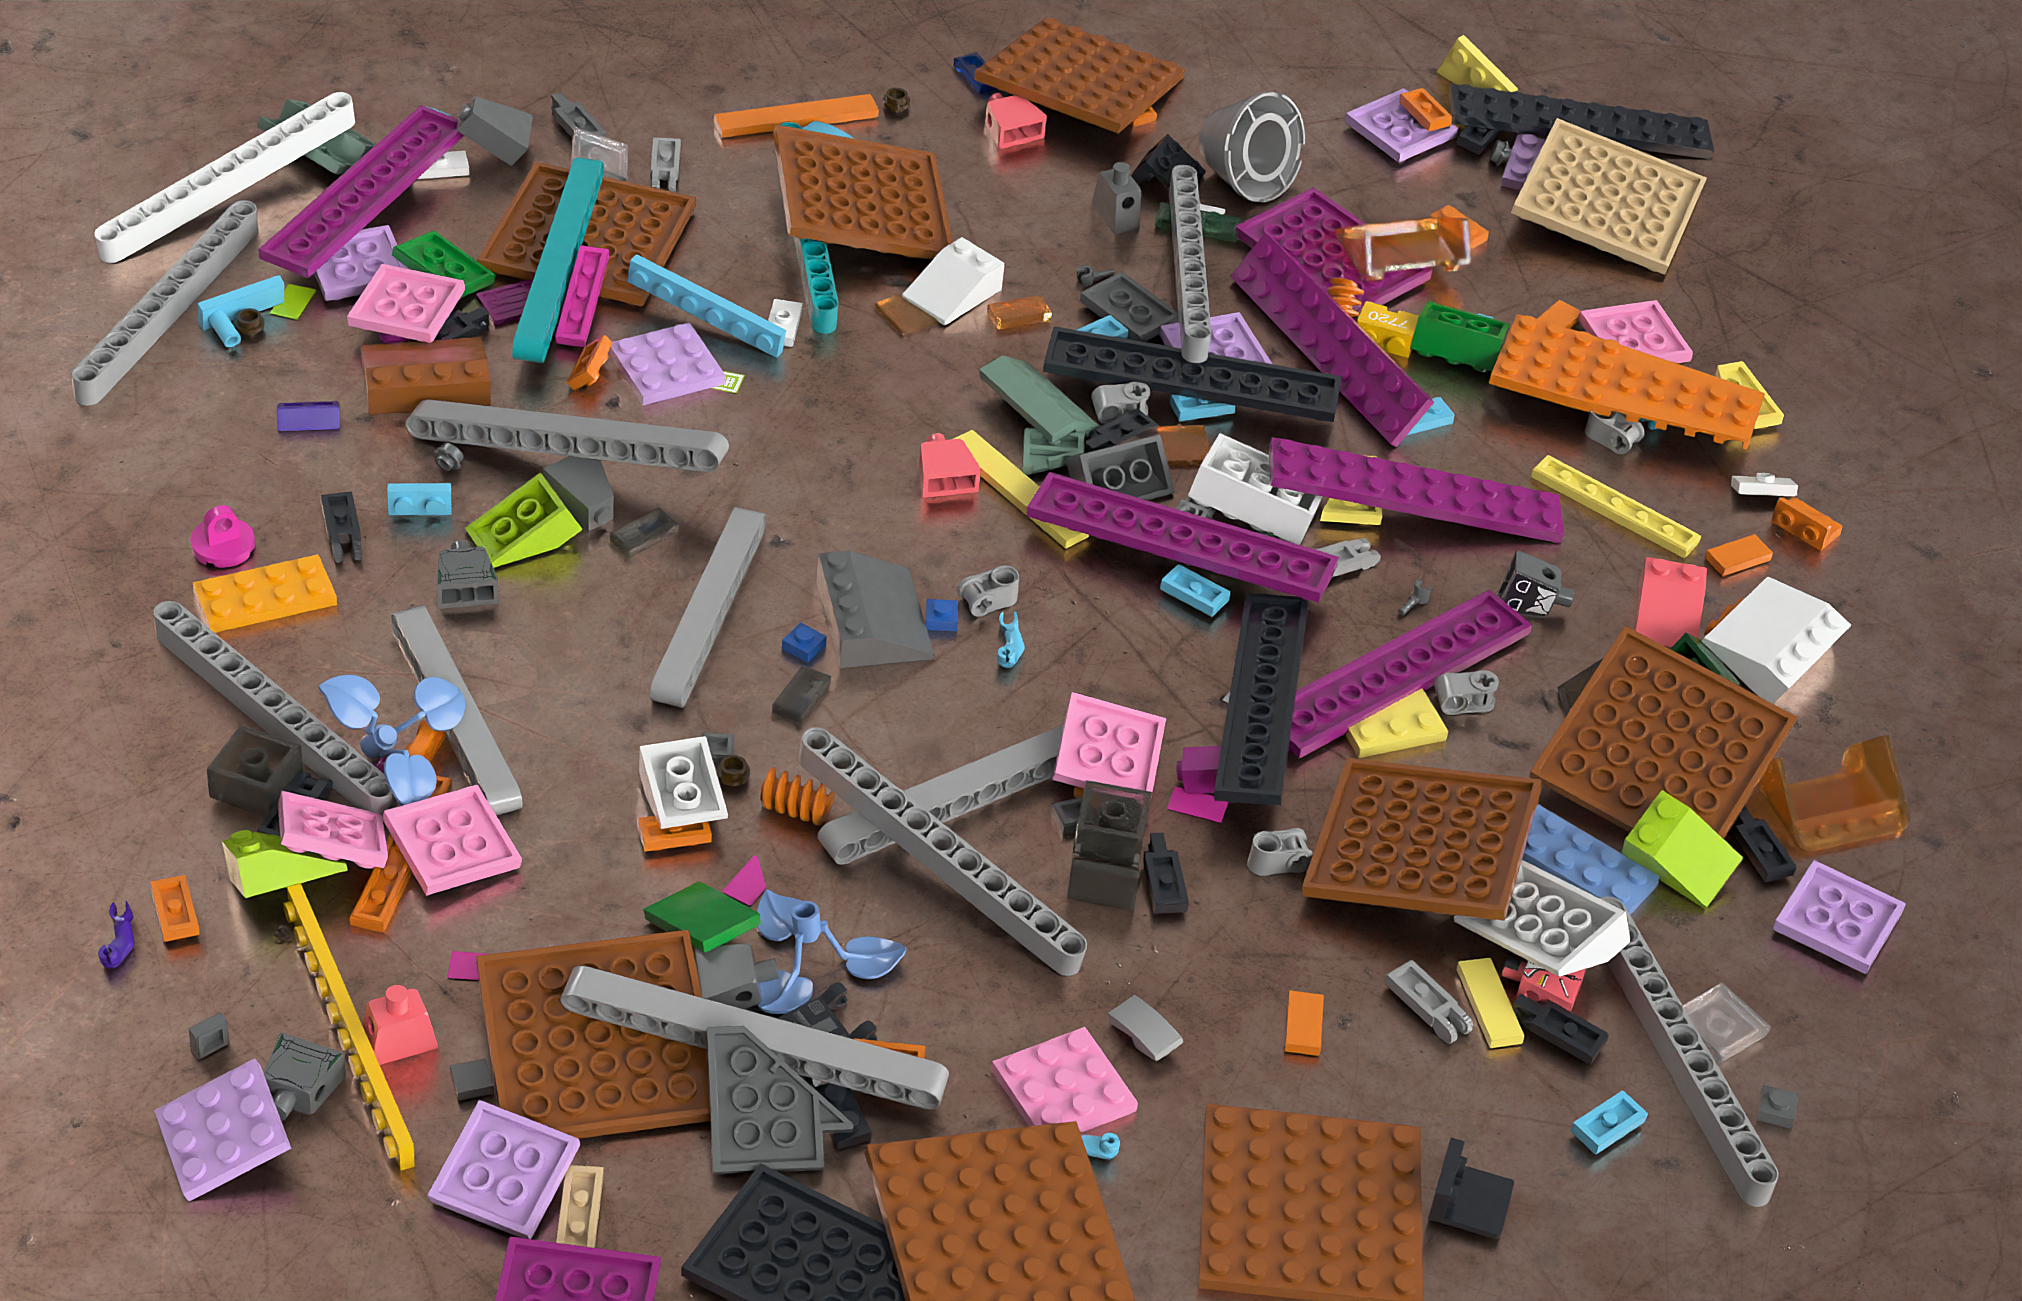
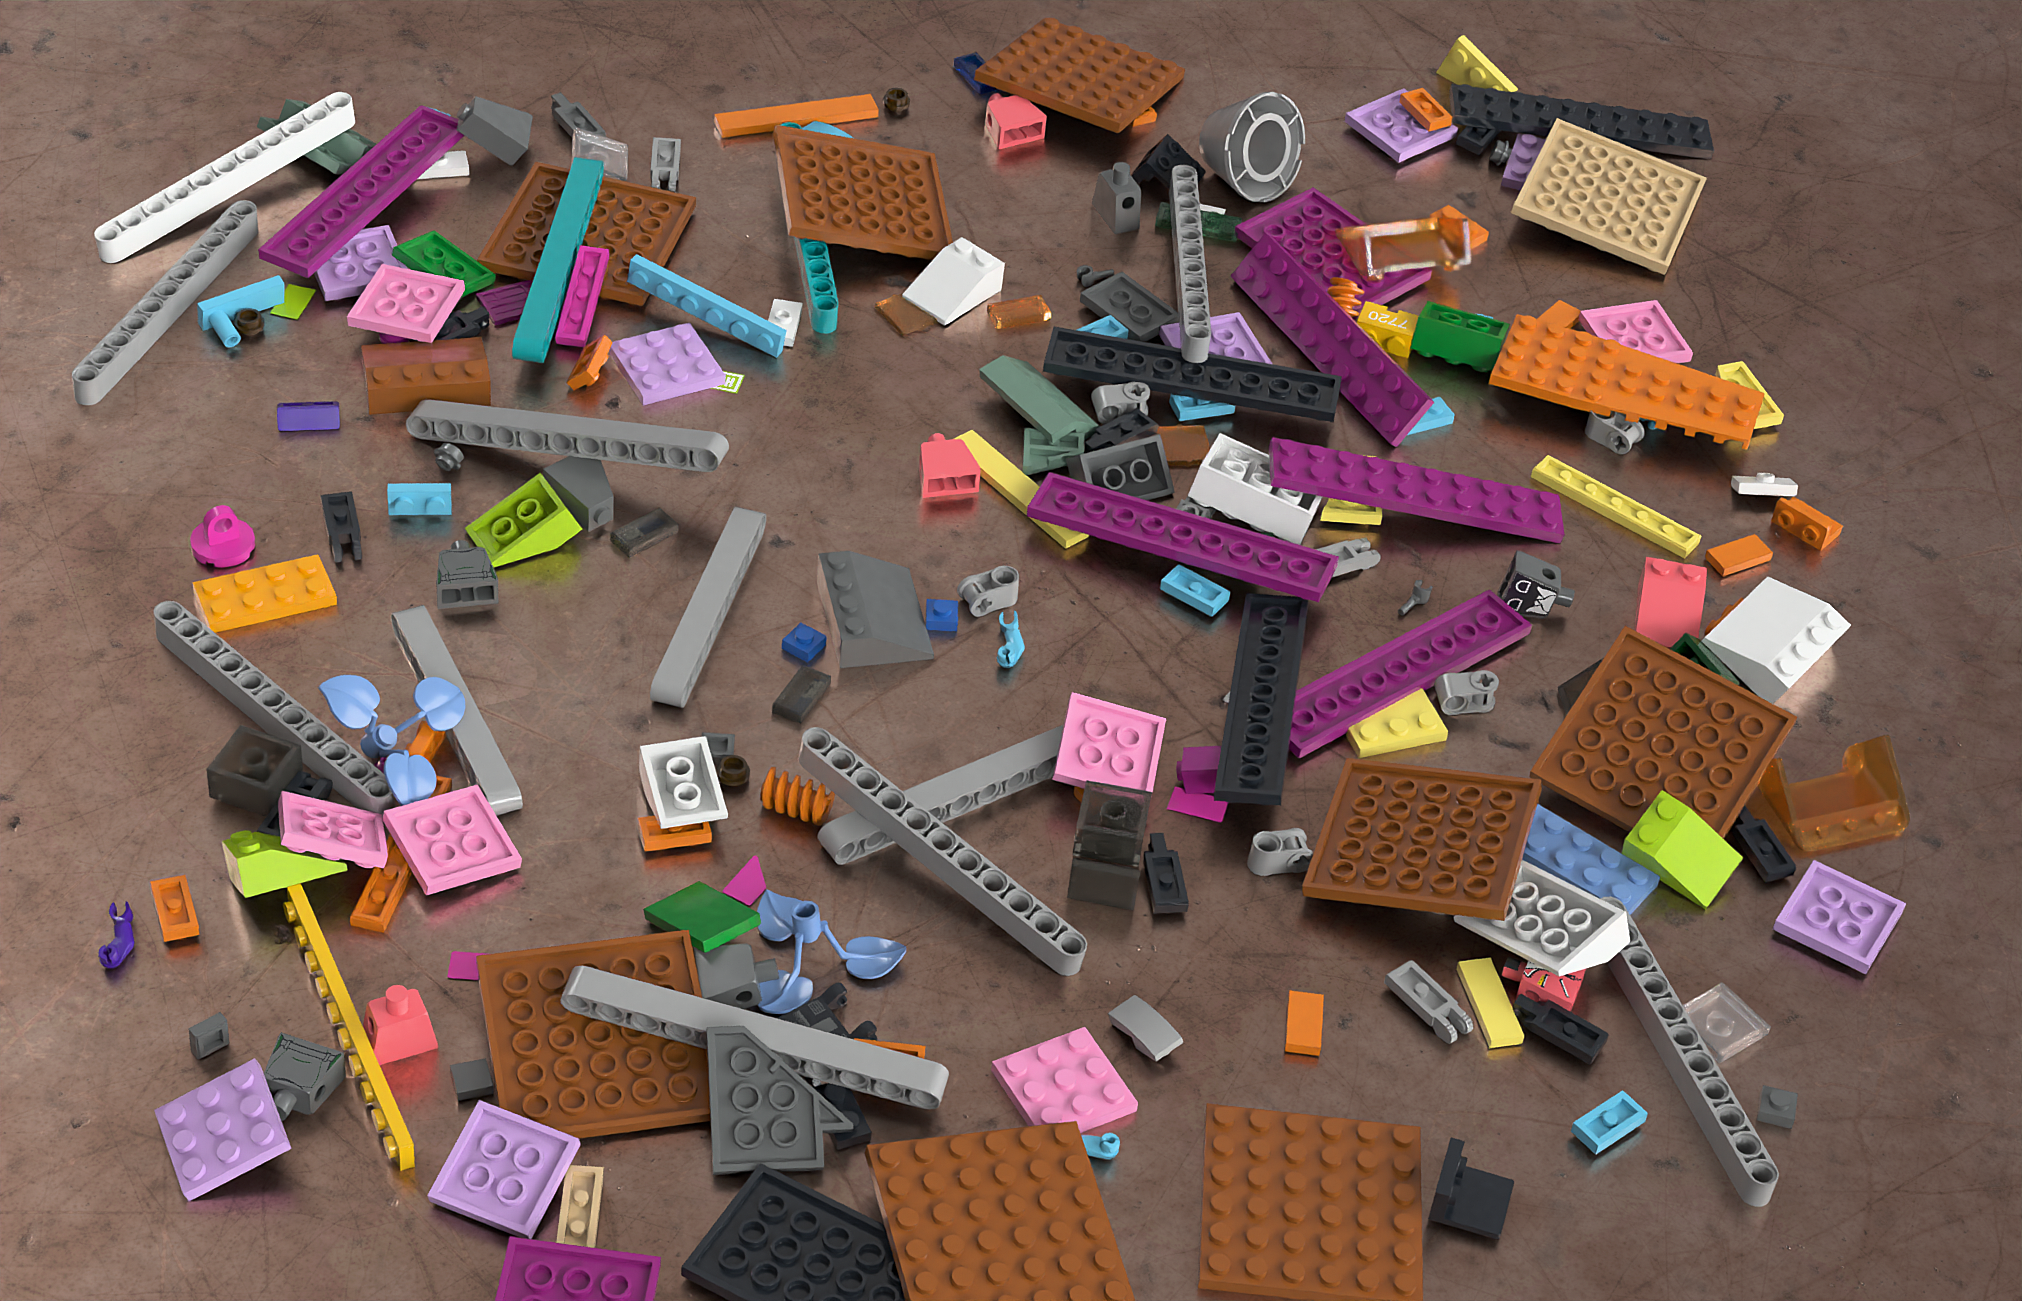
(1066, 814): dark grey tile -> none

